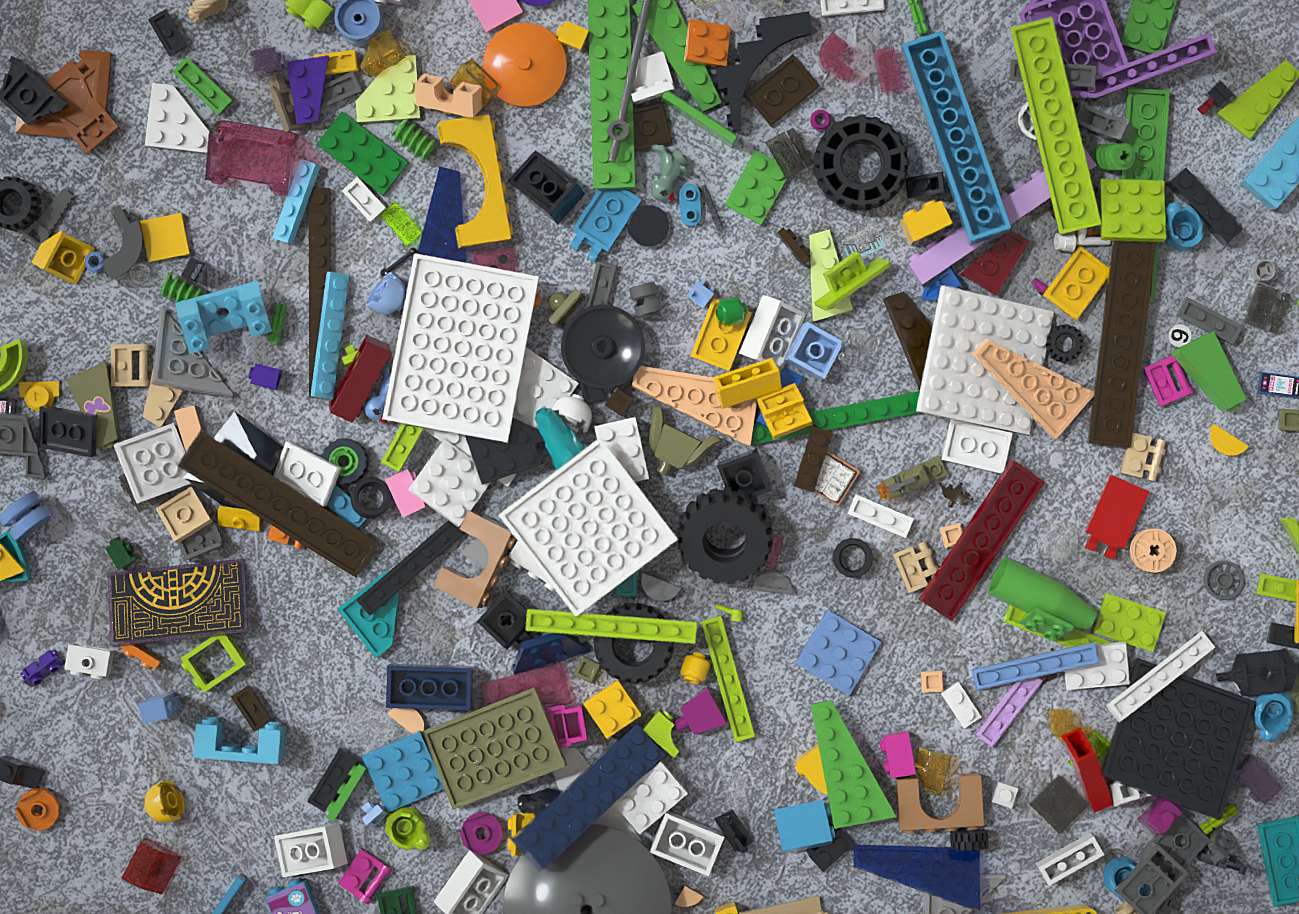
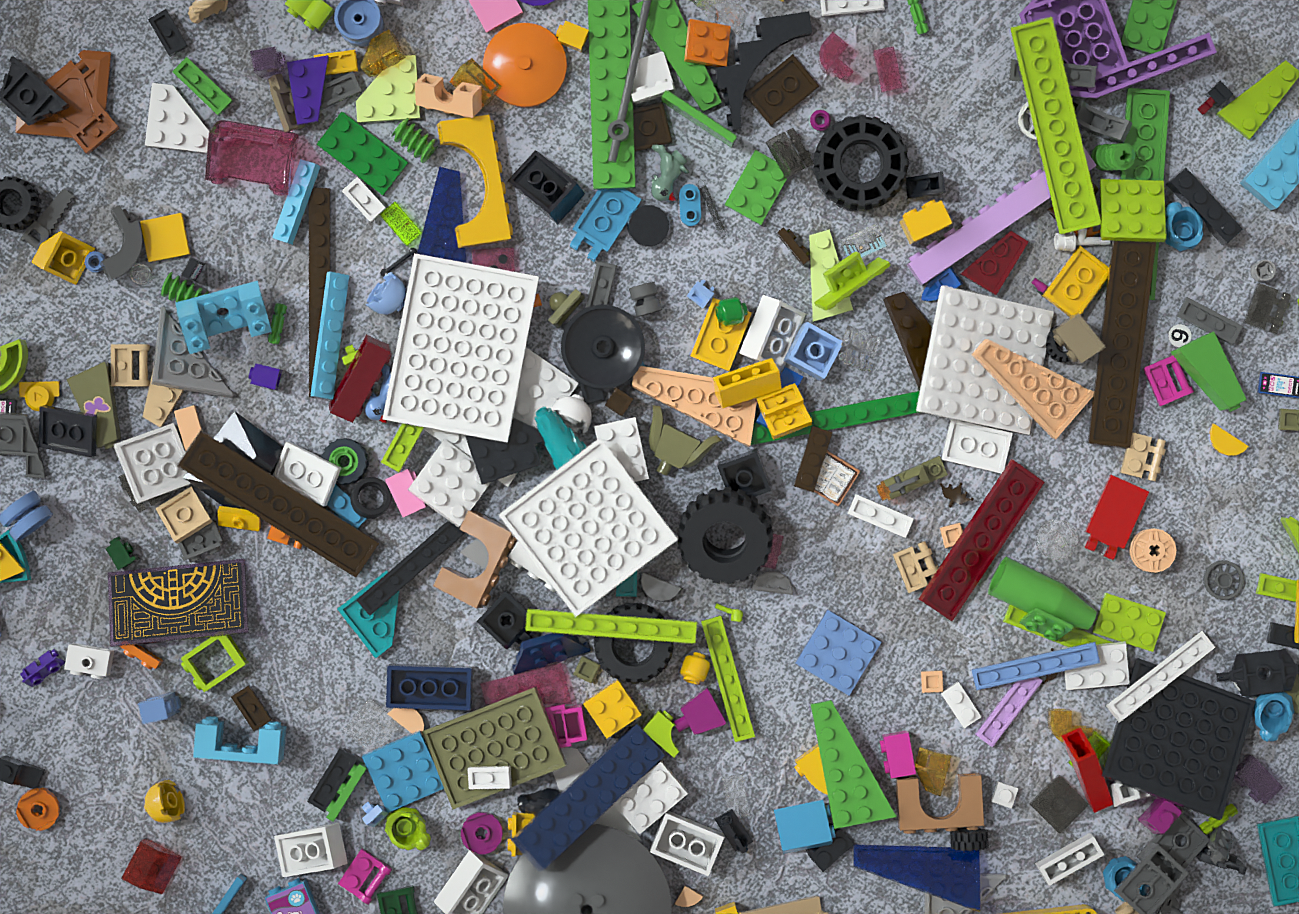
(489, 777): none -> white plate
(868, 557): black tyre -> none
(956, 138): dark azure brick -> none
(1077, 339): none -> dark tan slope

